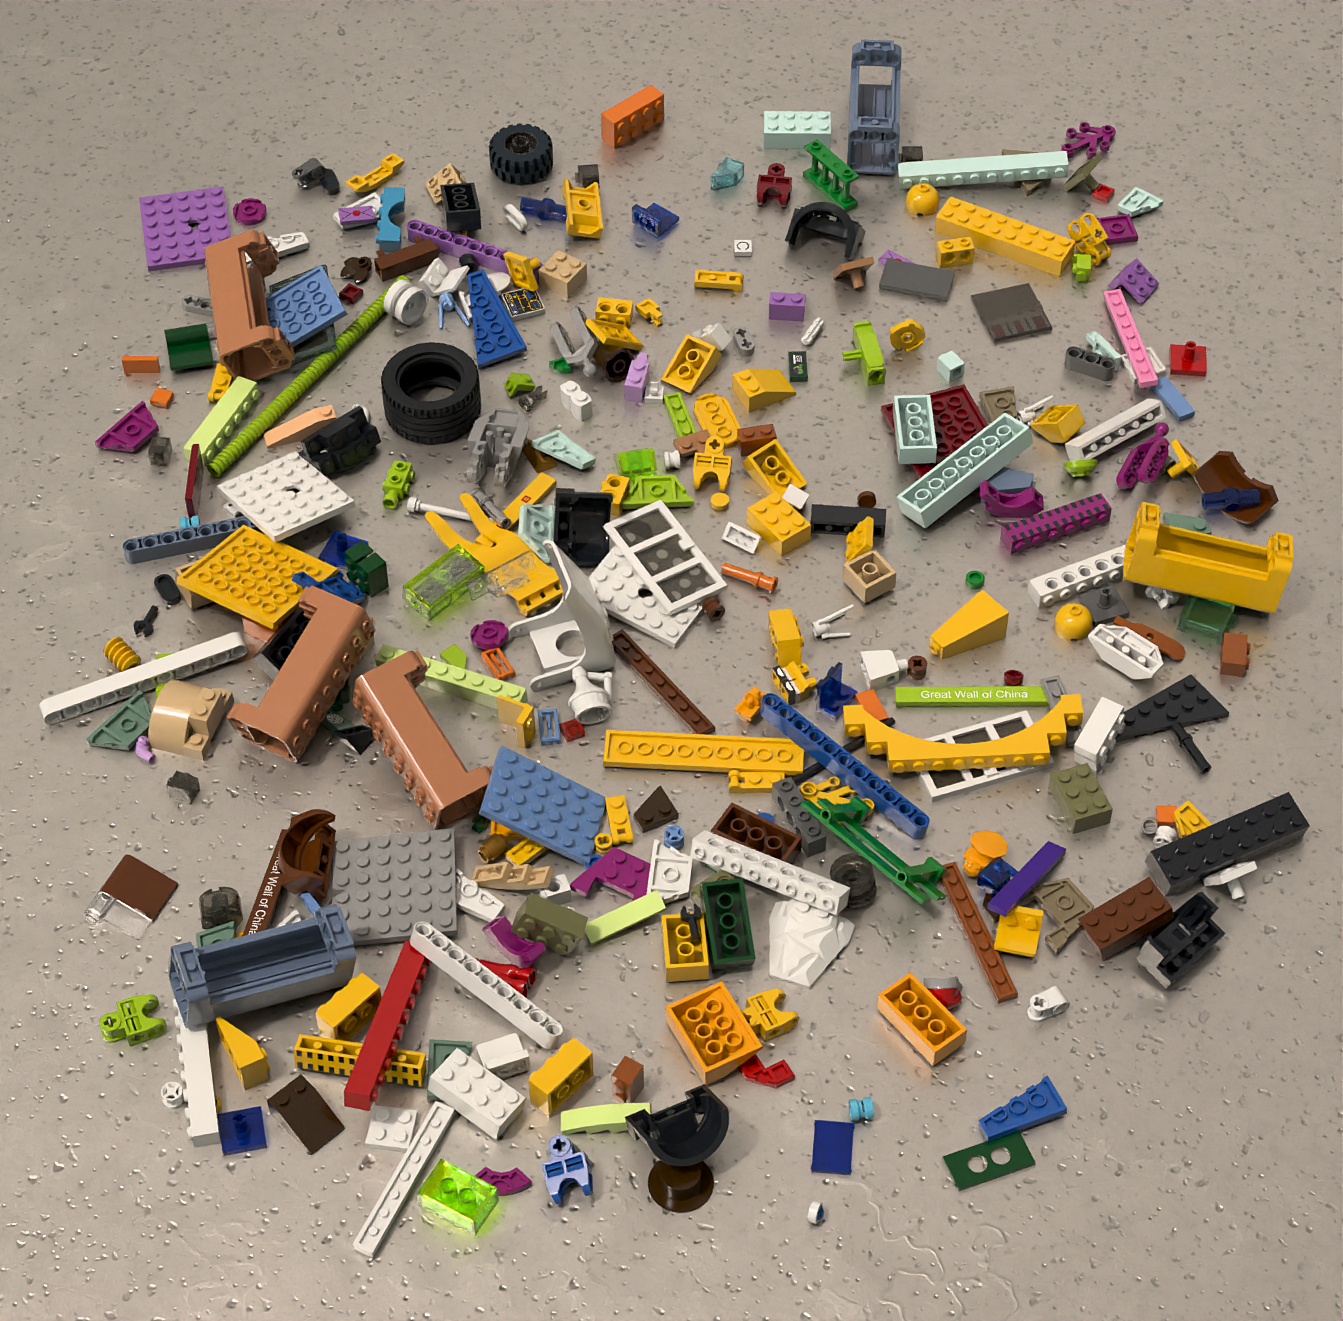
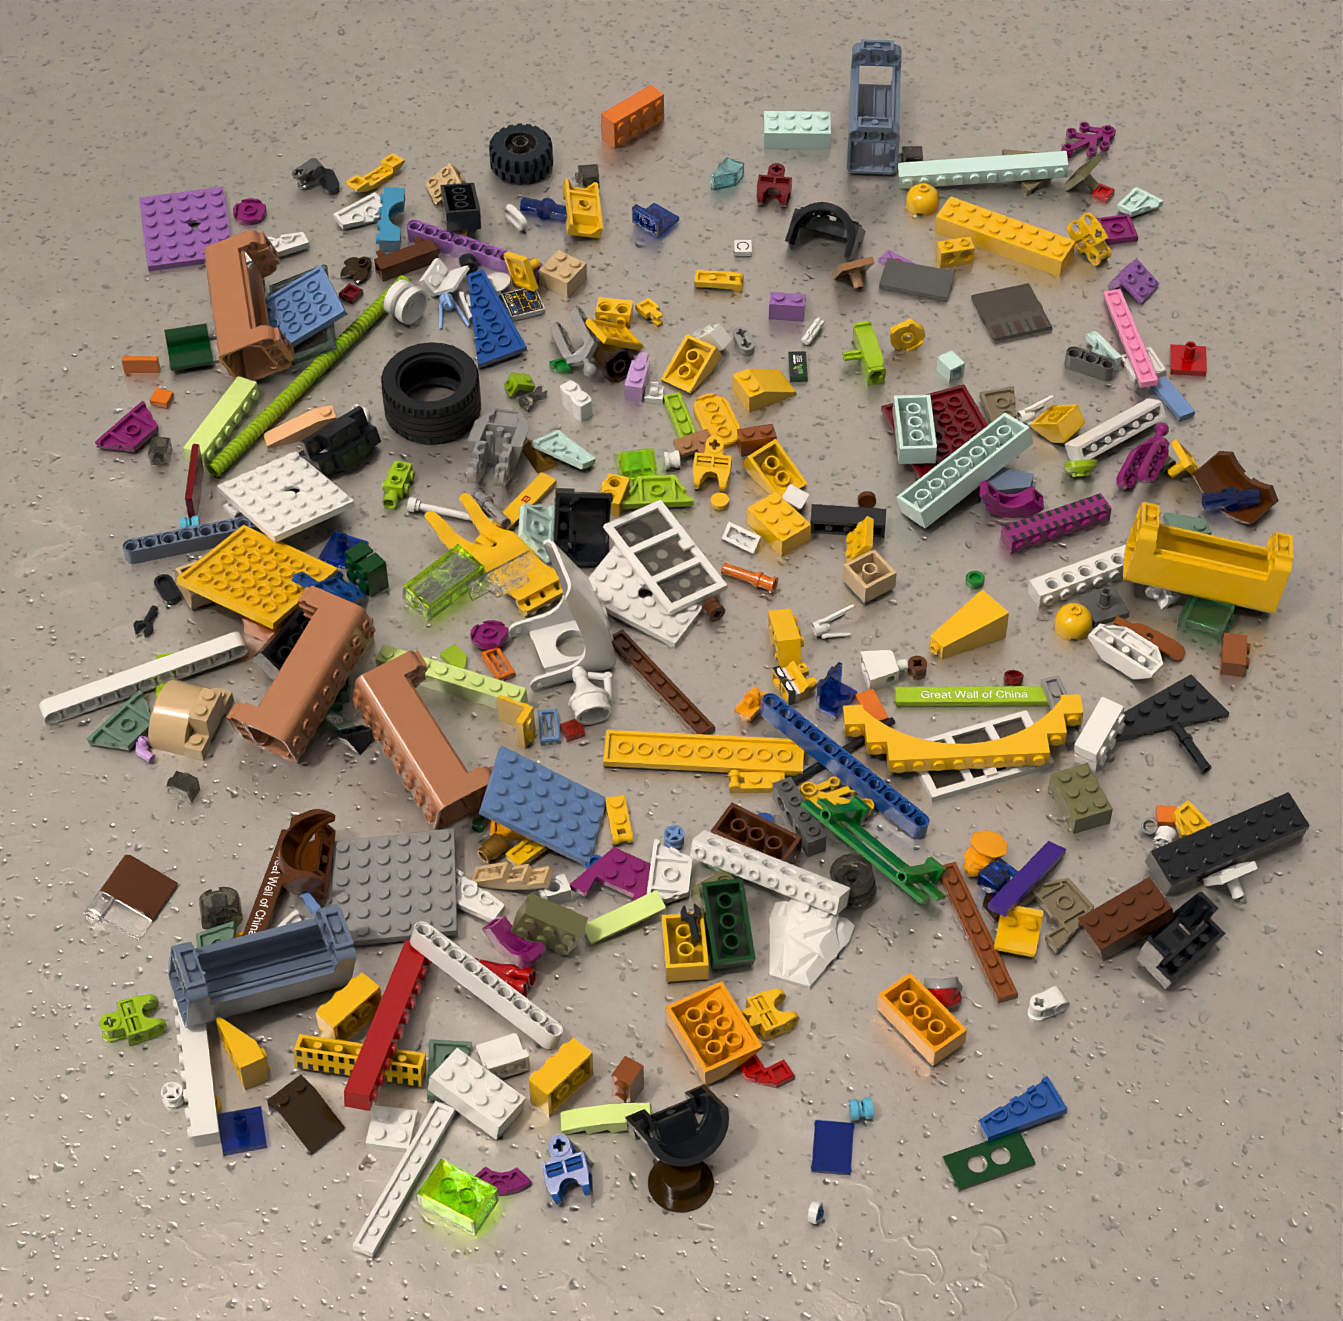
(121, 654): yellow piece -> none
(195, 303): light grey beam -> none
(220, 383): yellow plate -> none
(356, 215): medium lavender tile -> none
(601, 838): yellow bush -> none
(655, 811): dark brown wing -> none
(822, 182): green fence -> none
(1081, 267): lime brick -> none

